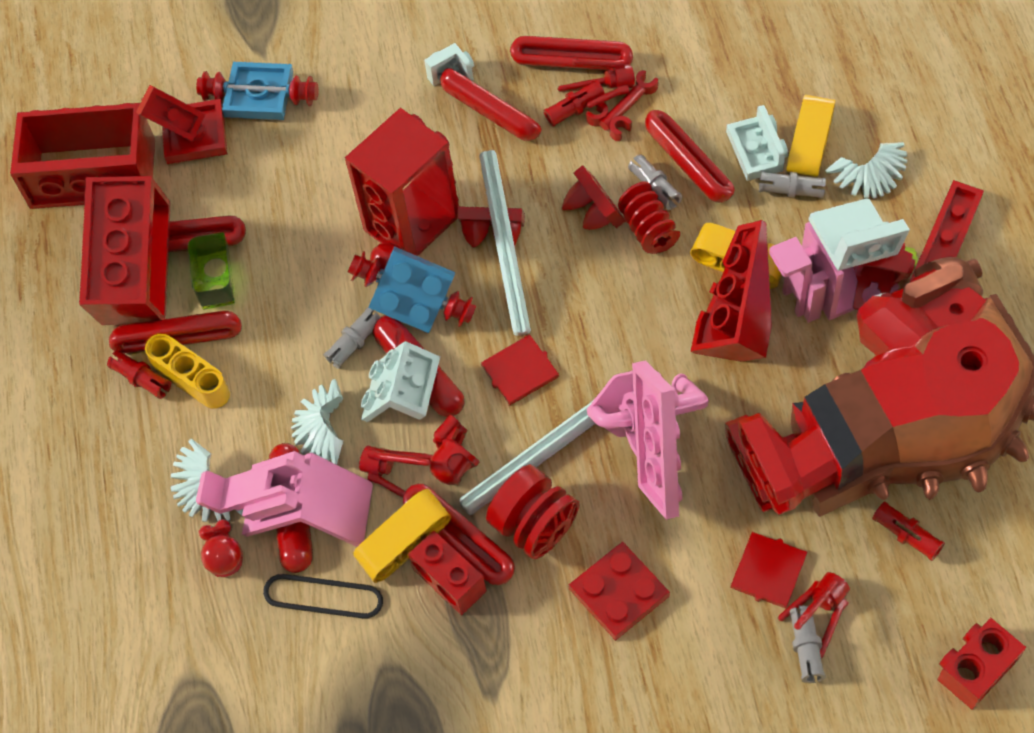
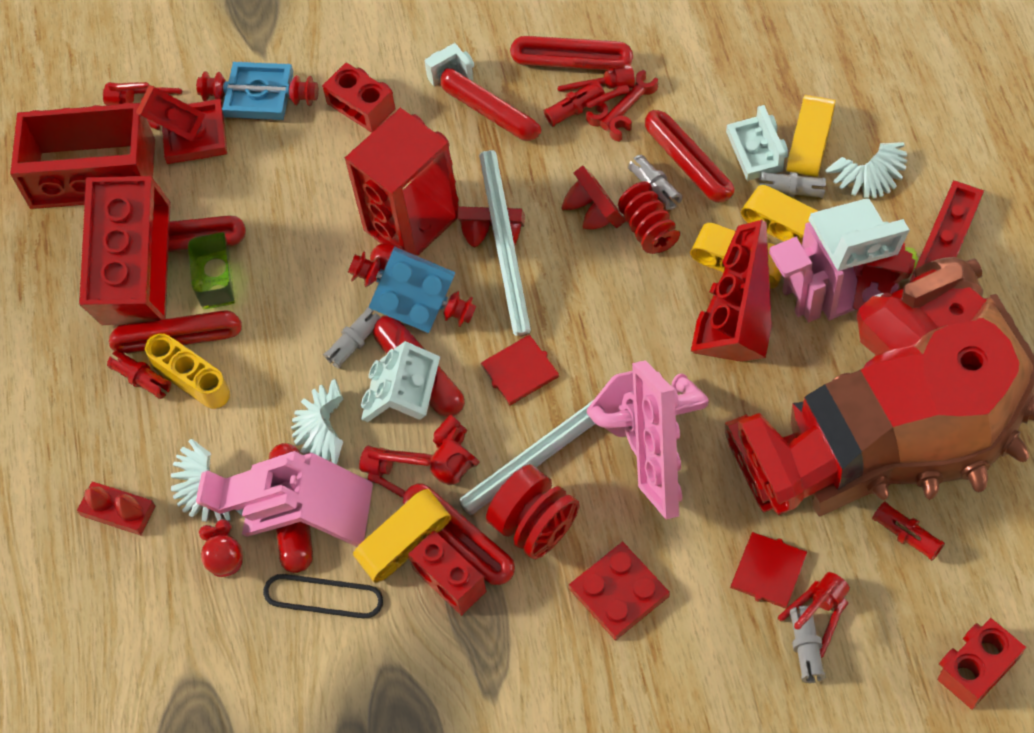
(116, 508): none -> red tile
(124, 93): none -> red plant
(359, 96): none -> red brick
(782, 214): none -> yellow beam

